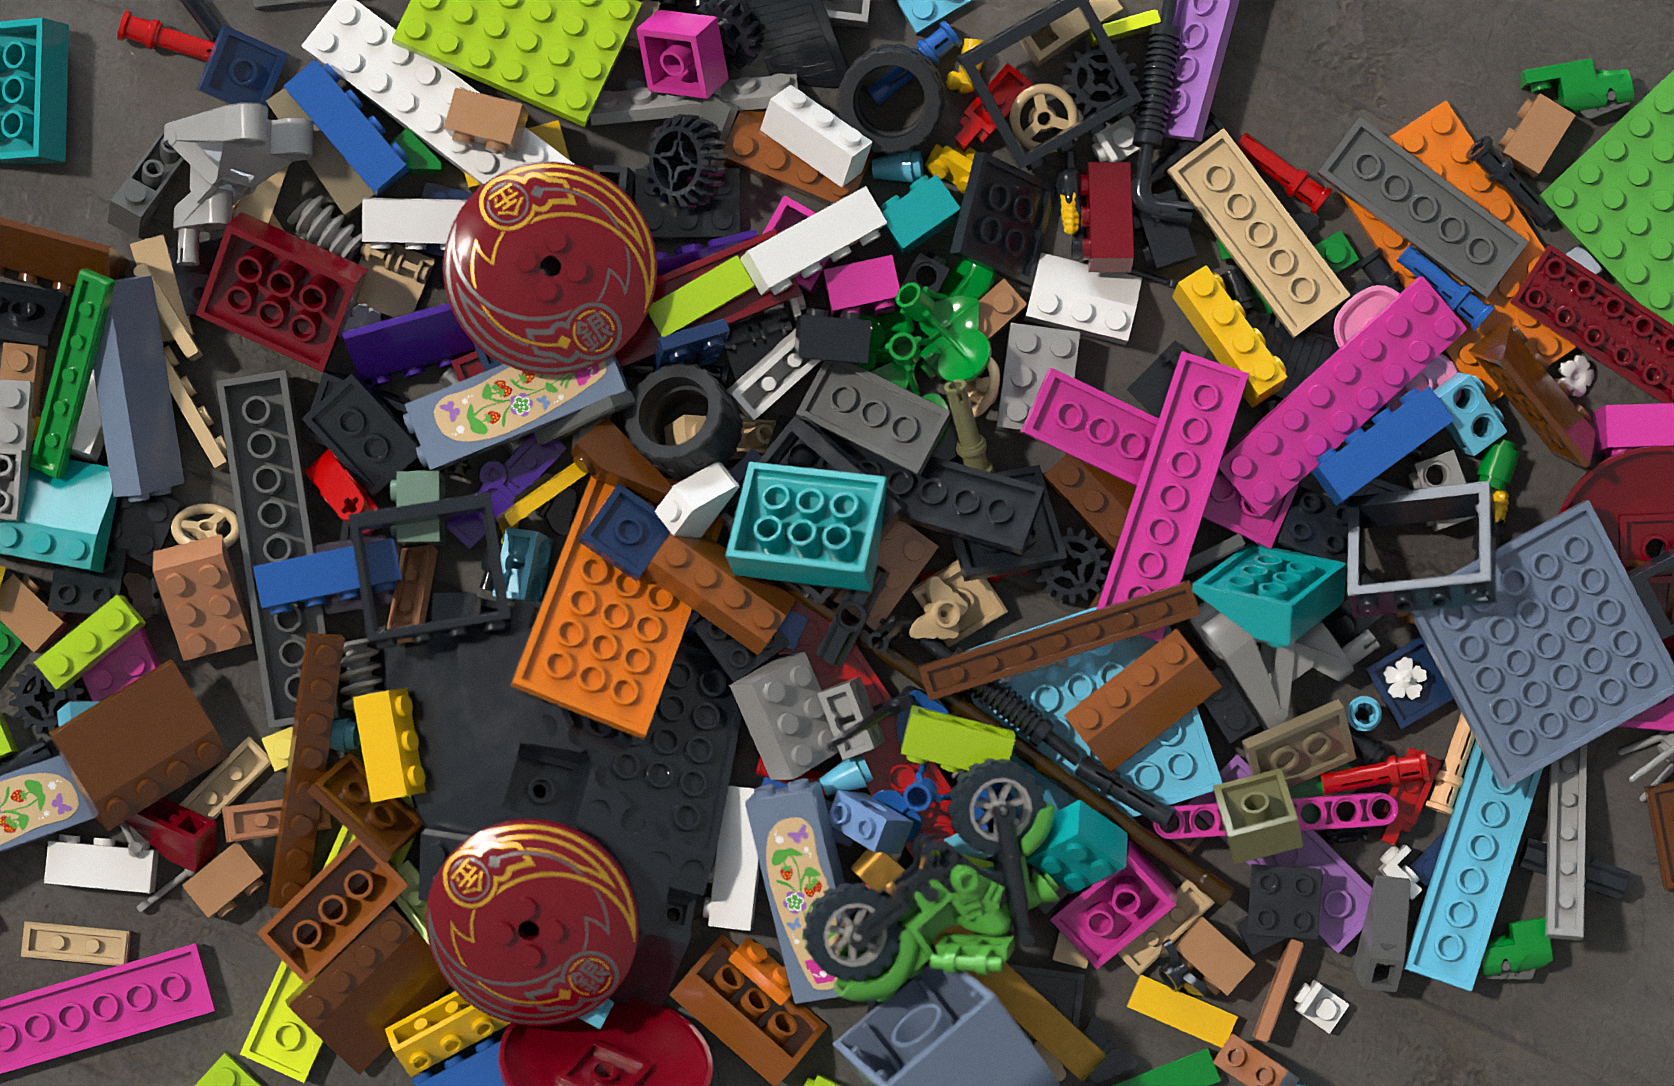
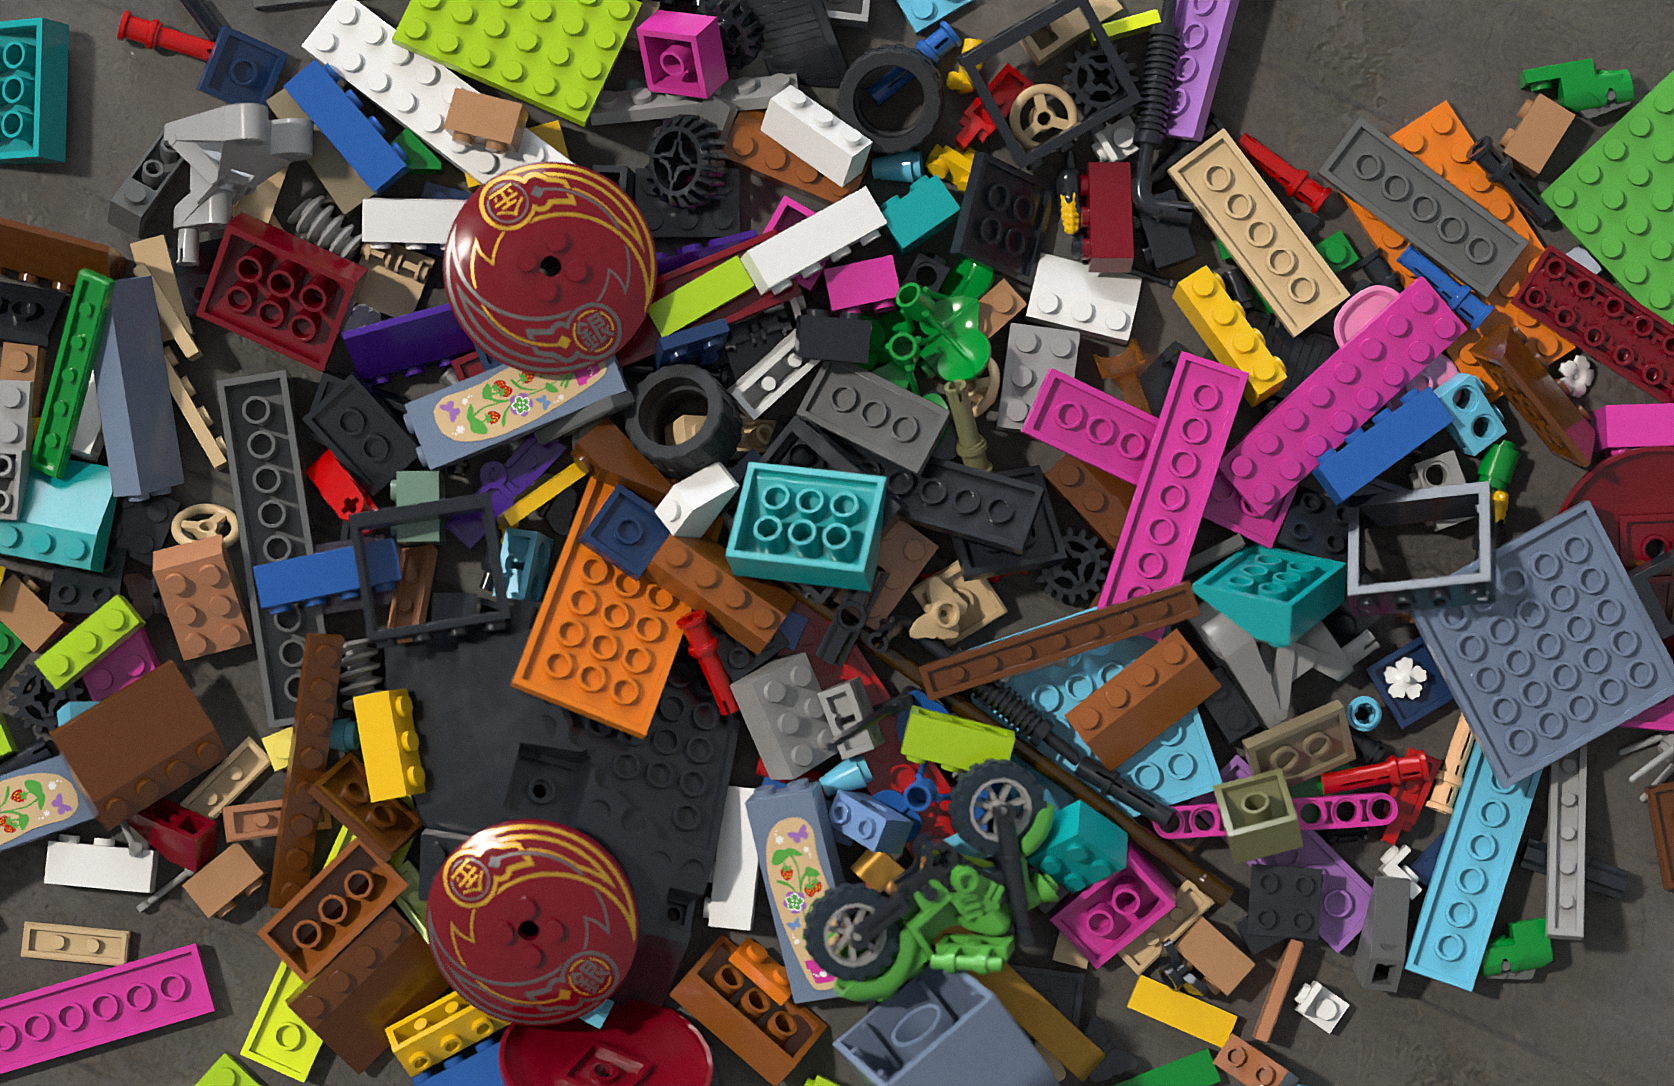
(704, 648): none -> red pin
(1123, 369): none -> clear orange piece

